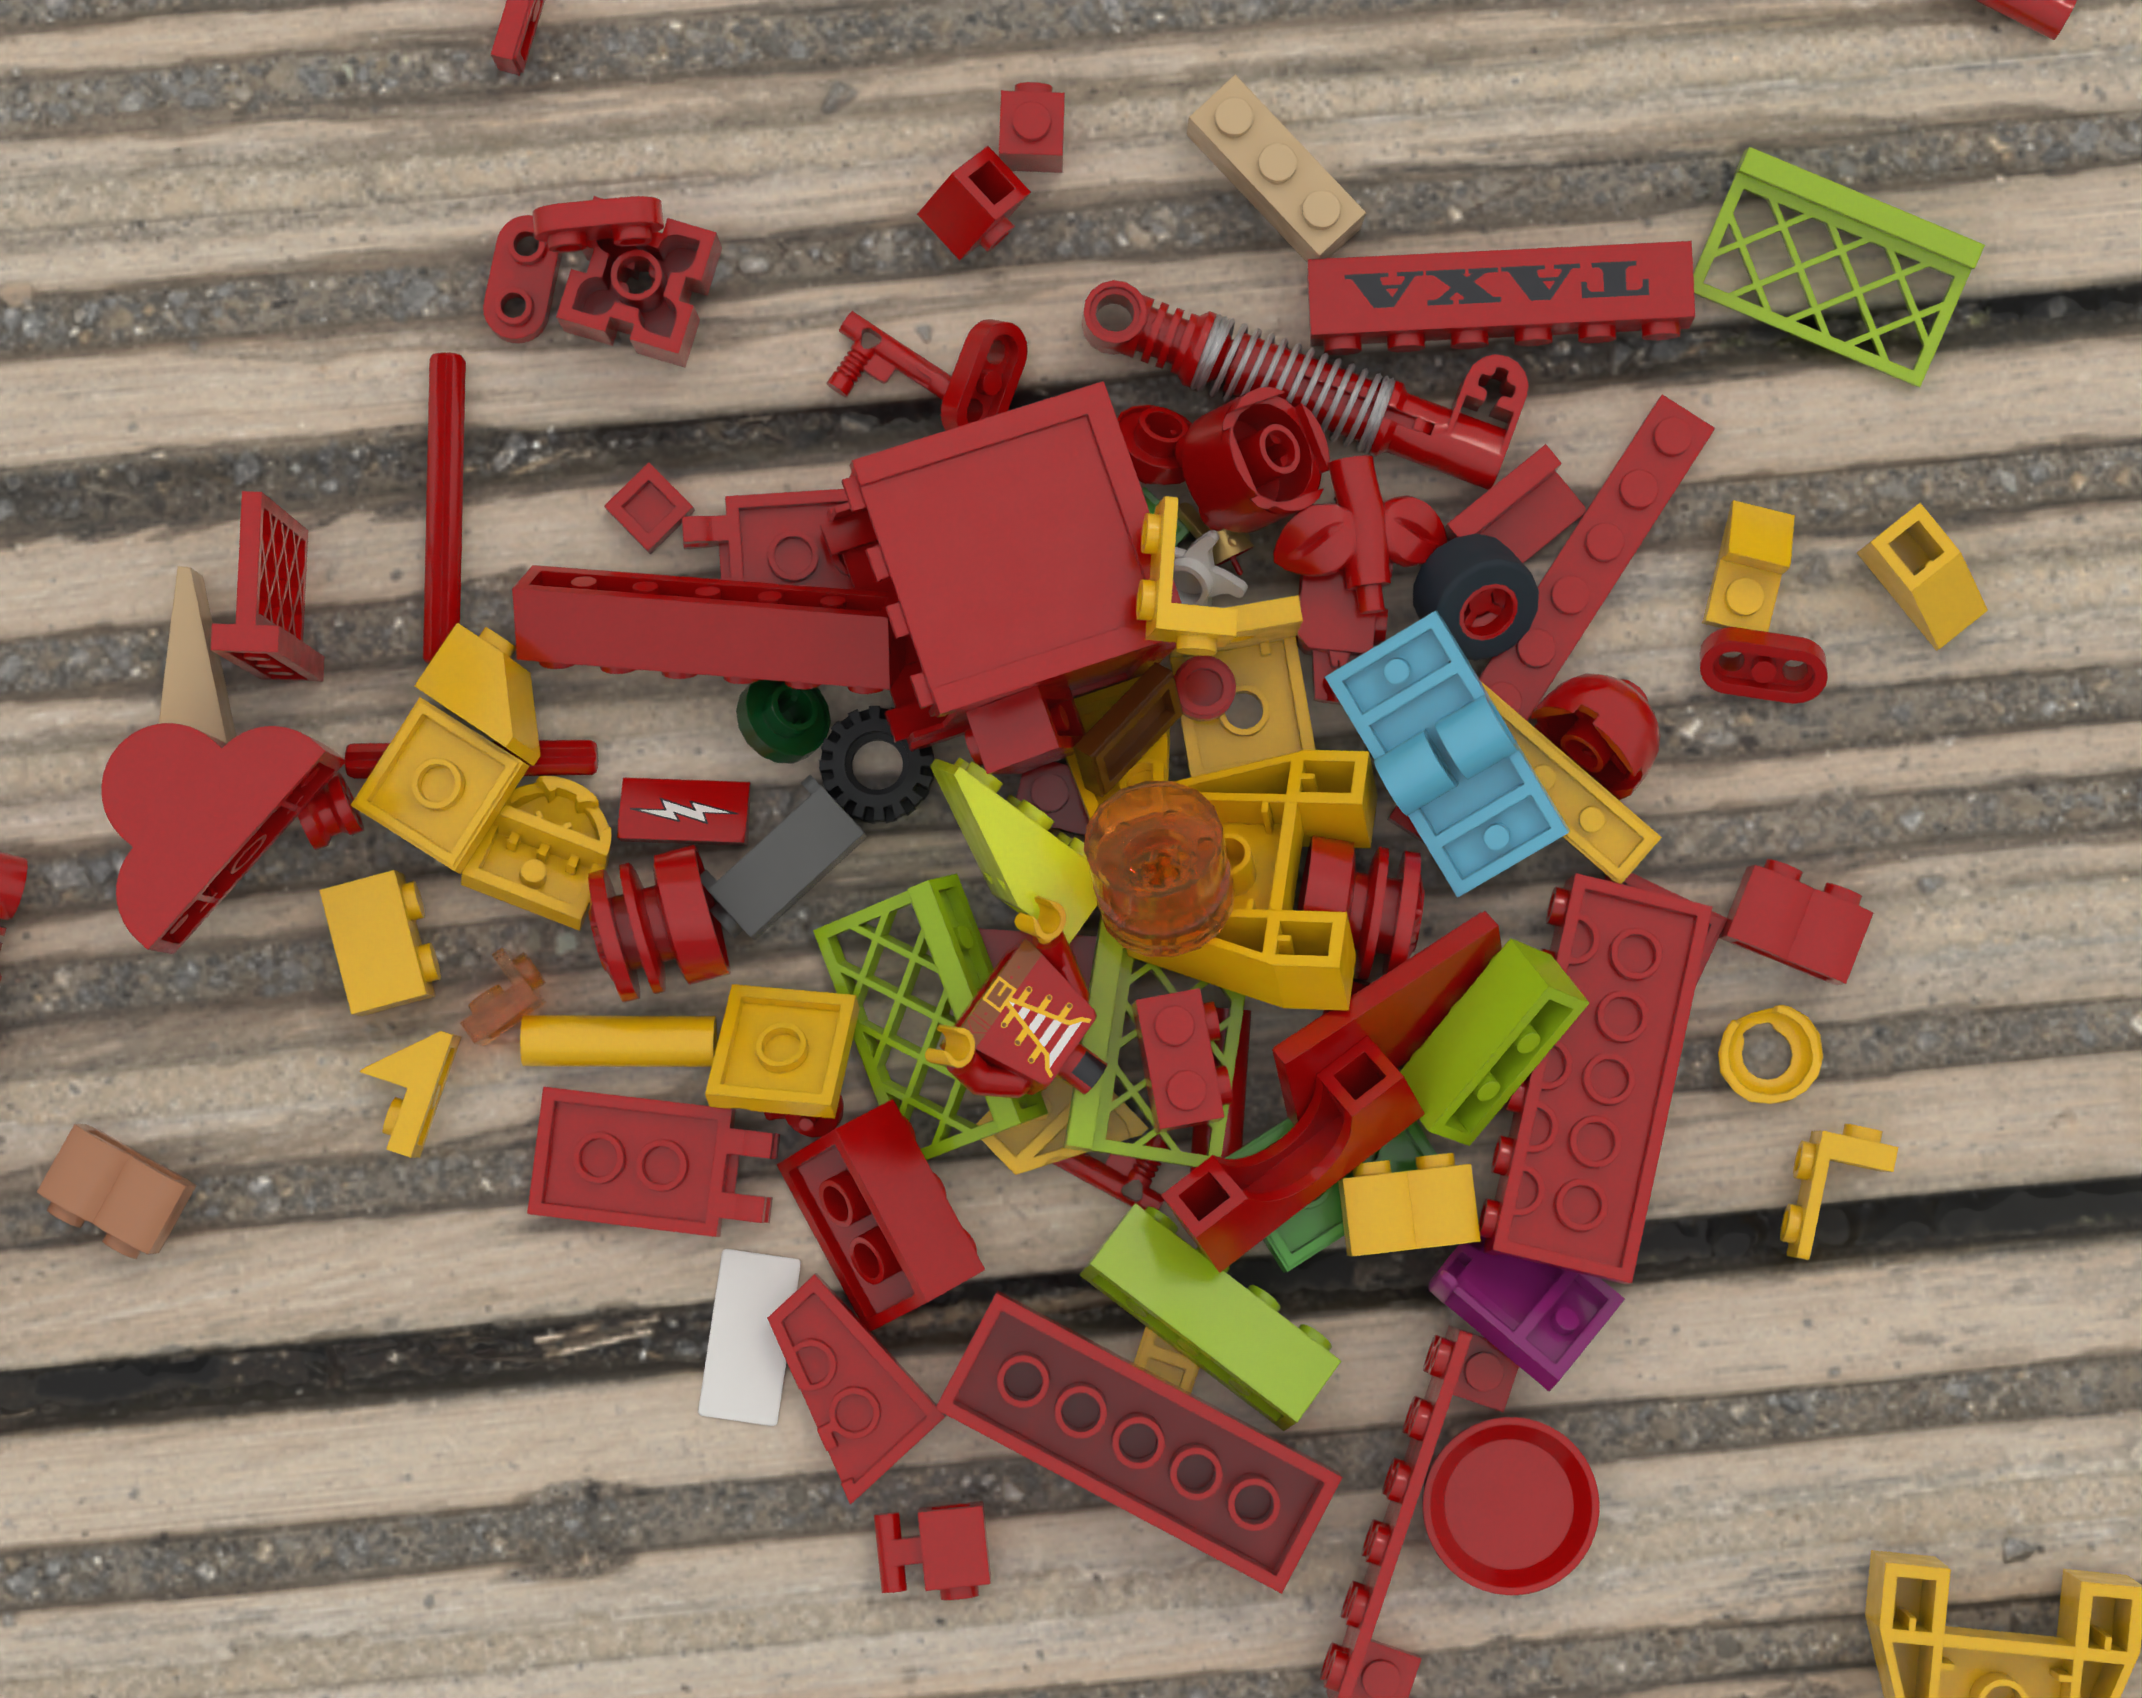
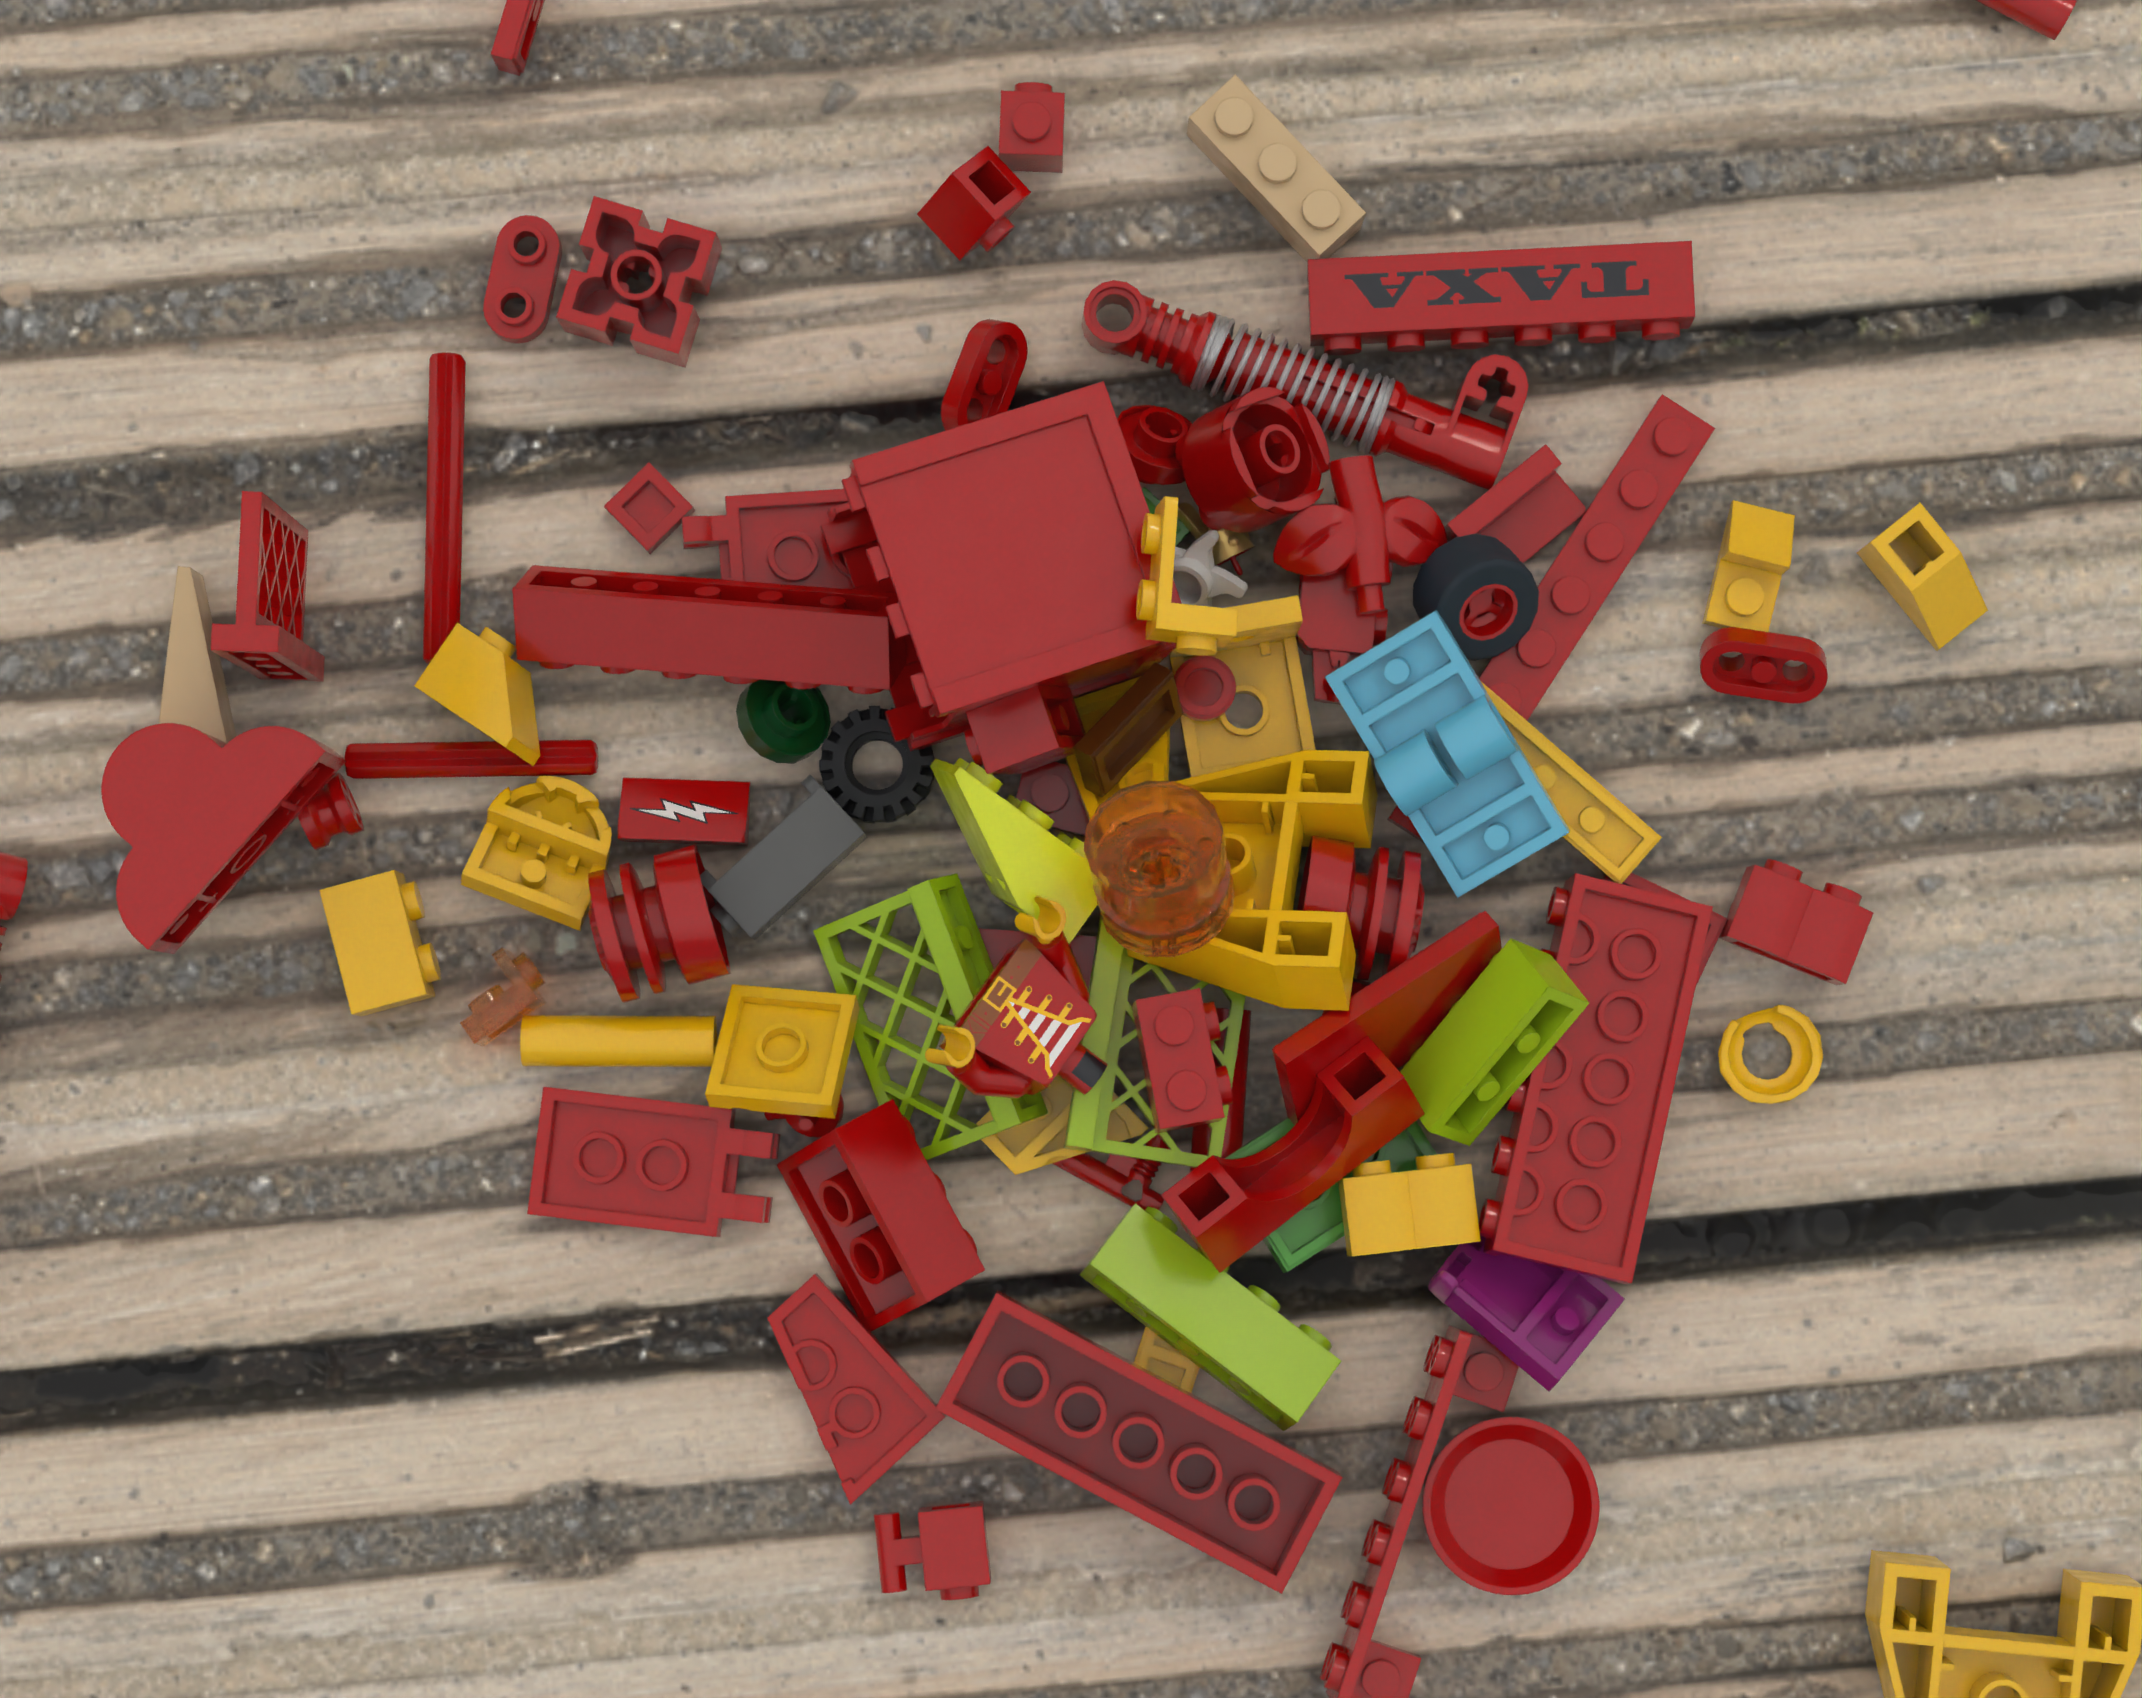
(115, 1190): nougat brick -> none
(424, 1072): yellow slope -> none
(440, 785): yellow tile -> none
(572, 224): red plate -> none
(743, 1355): white sticker -> none
(882, 361): red hose -> none
(1603, 729): red cylinder -> none
(1855, 215): lime fence -> none
(1855, 1147): yellow bracket -> none

